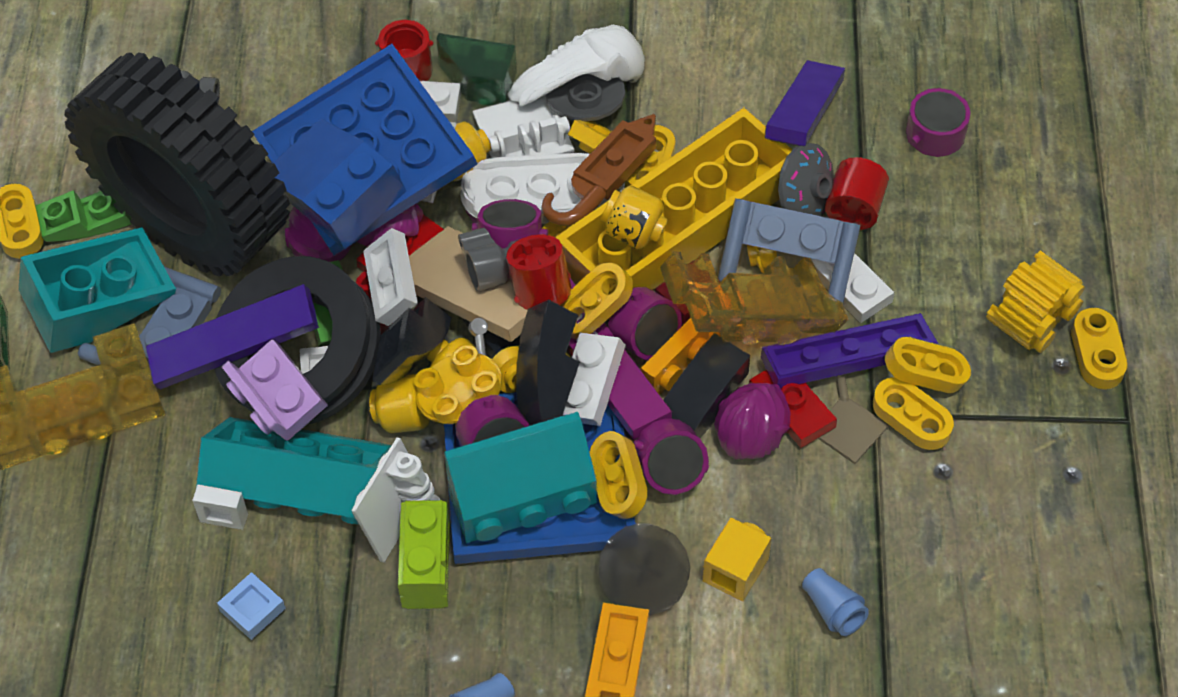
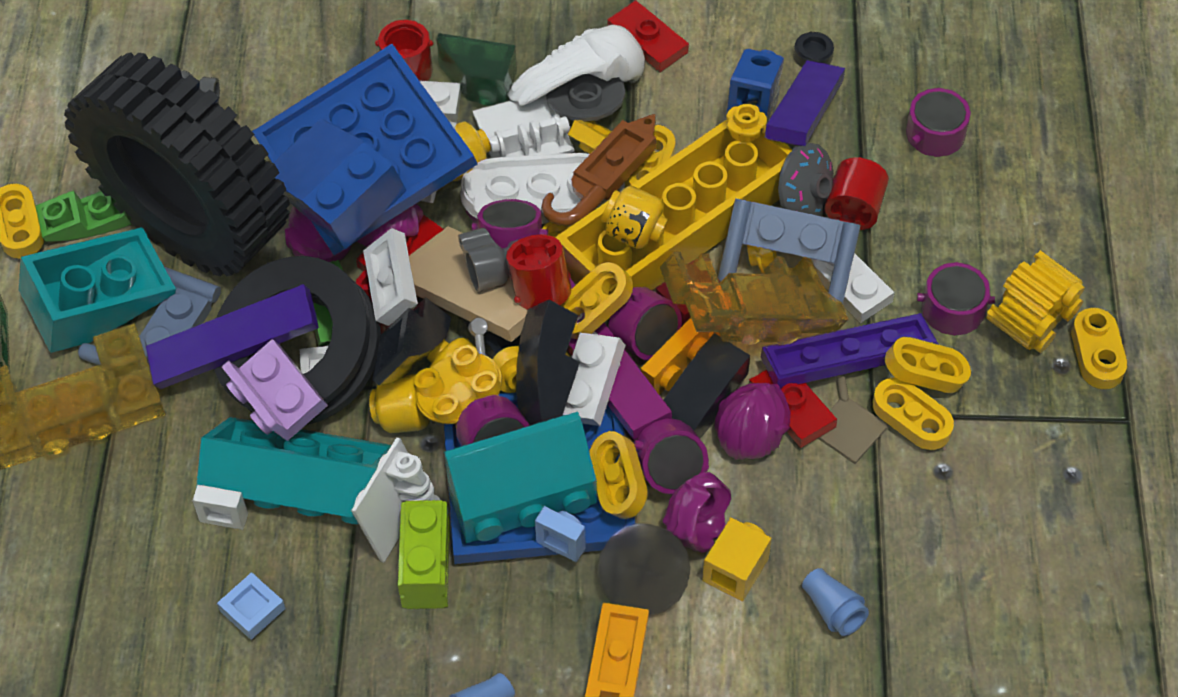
(560, 533): none -> light blue plate
(658, 41): none -> red plate
(698, 511): none -> magenta hair
(745, 122): none -> yellow plate
(757, 80): none -> blue torso
(813, 47): none -> black tile
(955, 298): none -> piece

